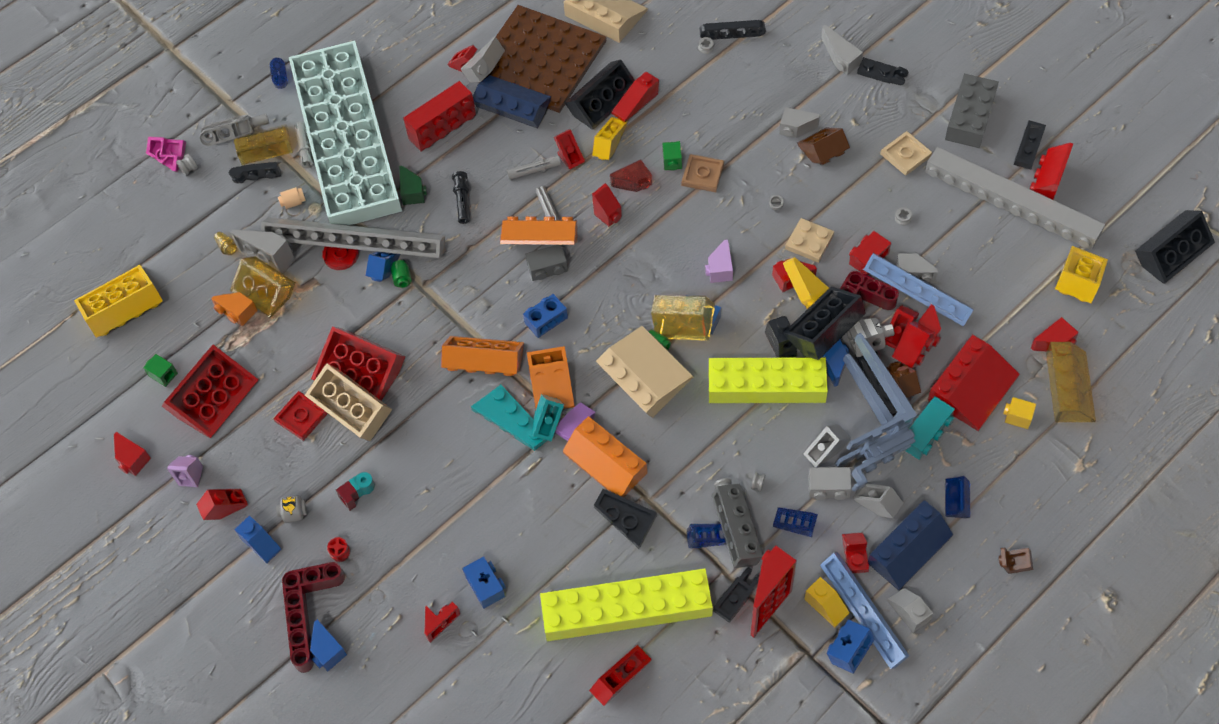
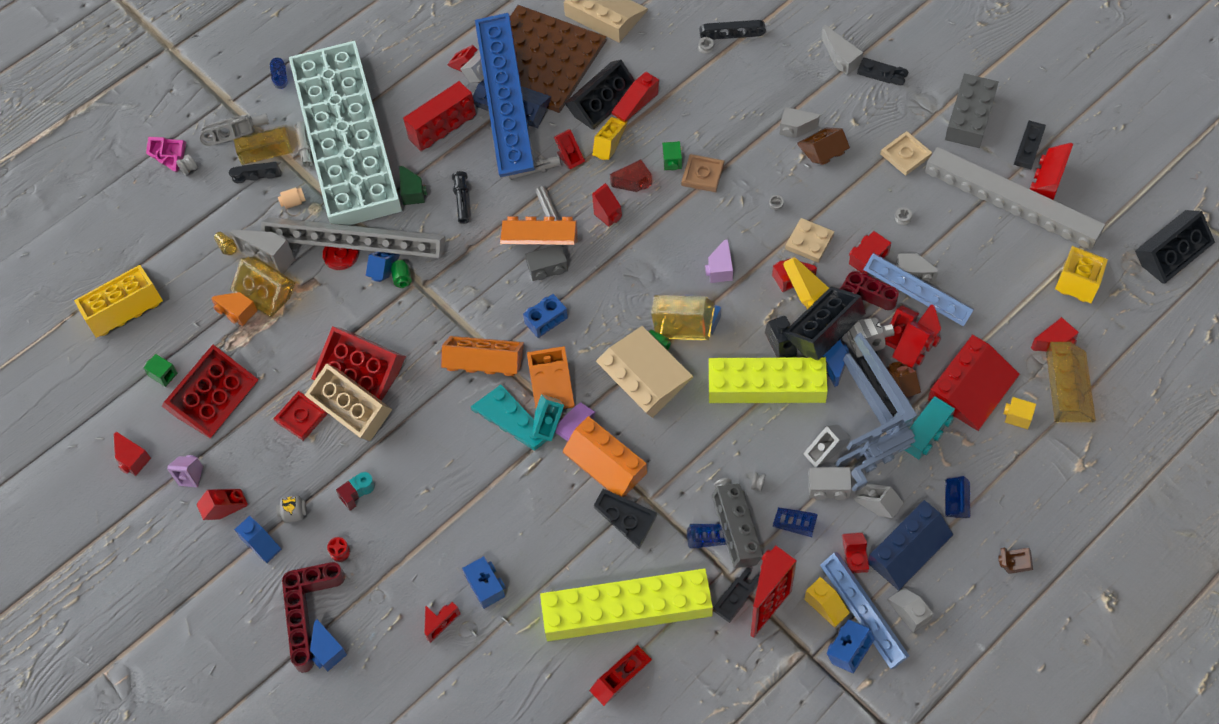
(504, 95): none -> blue plate

